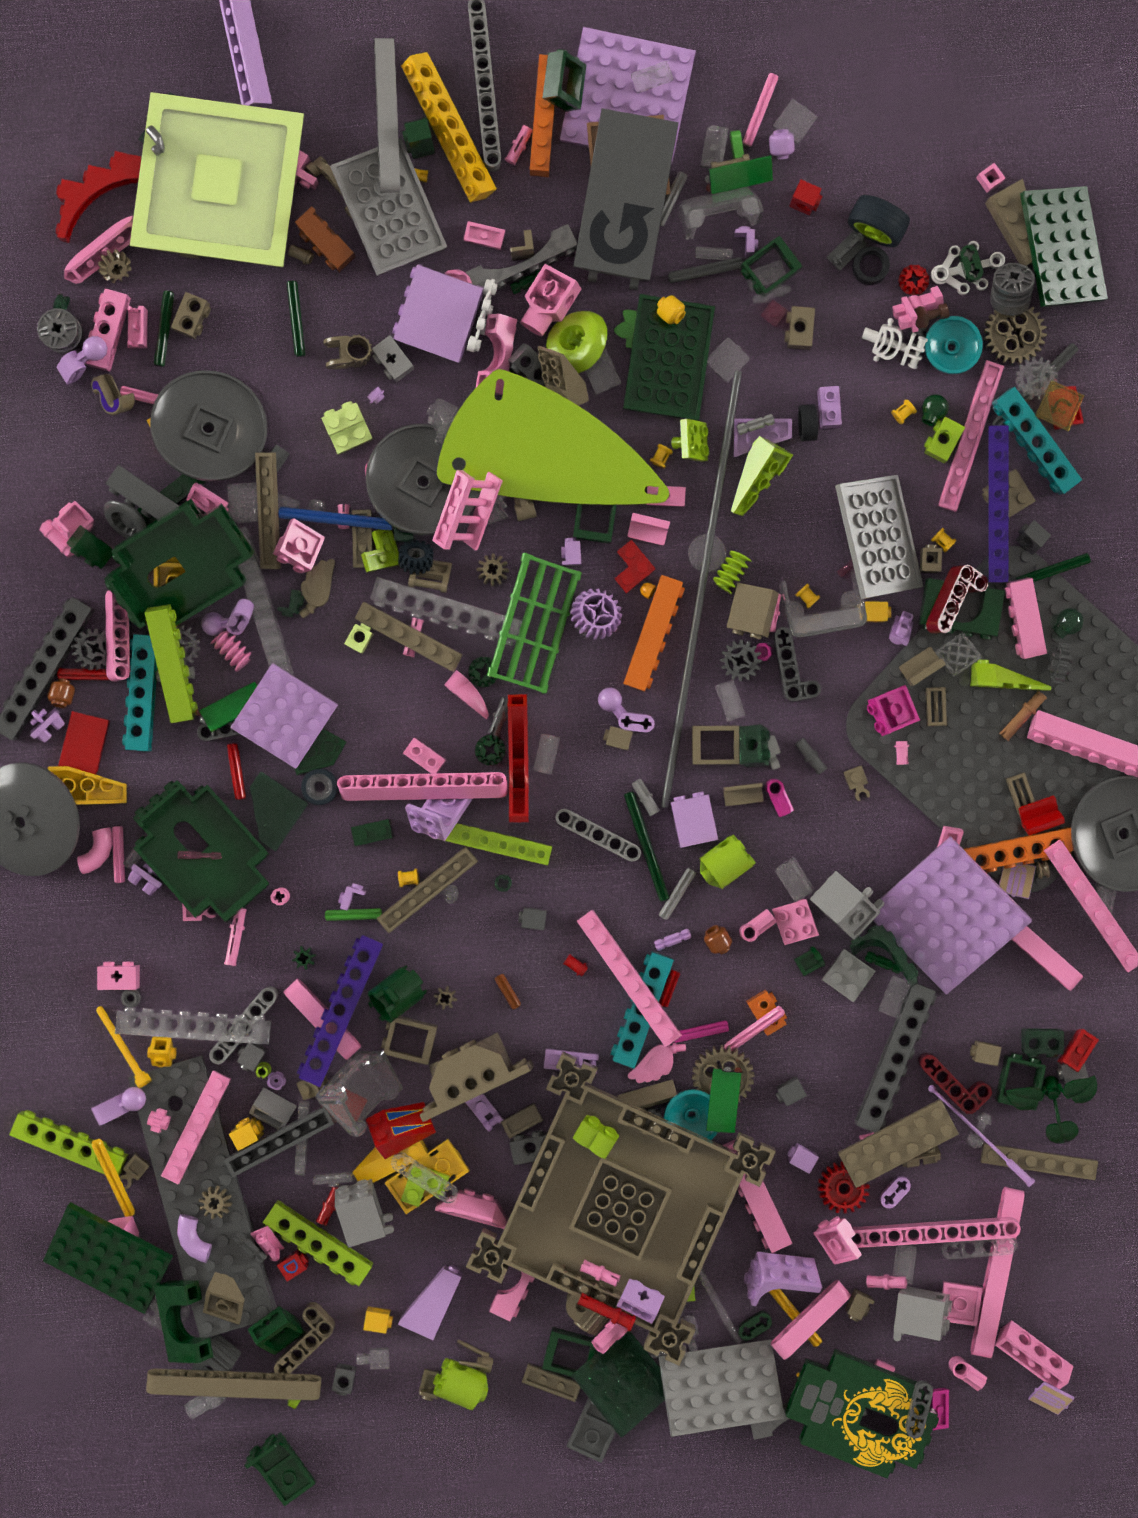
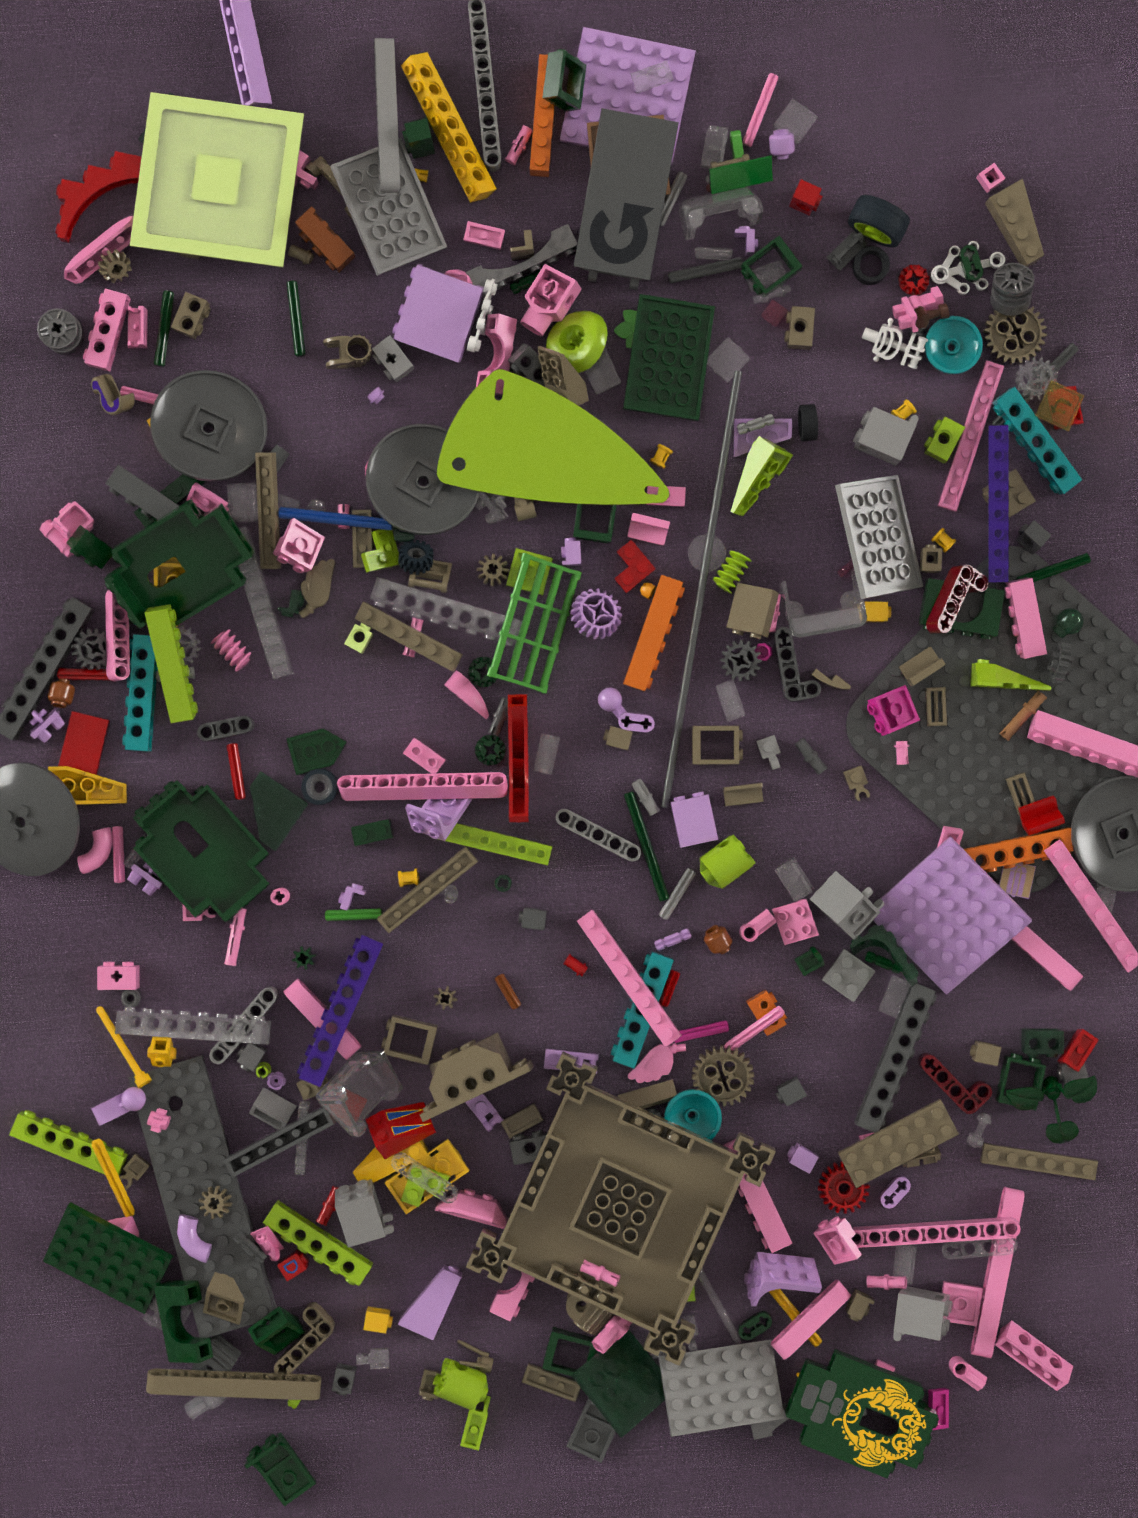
(61, 302): clear green bush -> none
(72, 364): lavender beam -> none
(123, 518): dark grey wheel -> none
(157, 138): flat silver arm -> none
(196, 1127): bright pink plate -> none
(198, 855): clear pink piece -> none
(214, 623): lavender beam -> none
(225, 709): green piece -> none
(246, 1132): yellow brick -> none
(284, 715): lavender plate -> none
(333, 1179): clear plate -> none
(346, 427): yellowish green plate -> none
(396, 994): dark green container -> none
(440, 417): clear arch -> none
(455, 505): bright pink fence -> none
(475, 1426): none -> lime hinge
(531, 571): none -> lime tile
(596, 1136): lime brick -> none
(615, 1314): red pin -> none
(644, 1309): lavender brick -> none
(671, 309): yellow head -> none
(692, 440): lime plate -> none
(724, 1100): green piece -> none
(747, 738): clear green brick -> none
(779, 799): dark pink piece -> none
(807, 595): yellow bush -> none
(829, 407): lavender brick -> none
(835, 682): none -> dark tan slope
(884, 435): none -> light grey container
(901, 628): lavender hips -> none
(917, 1394): dark grey beam -> none
(934, 409): dark green piece -> none
(970, 646): clear window -> none
(1009, 1162): lavender piece -> none
(1042, 869): dark tan bush -> none
(1051, 1398): piece -> none
(1063, 246): plate -> none

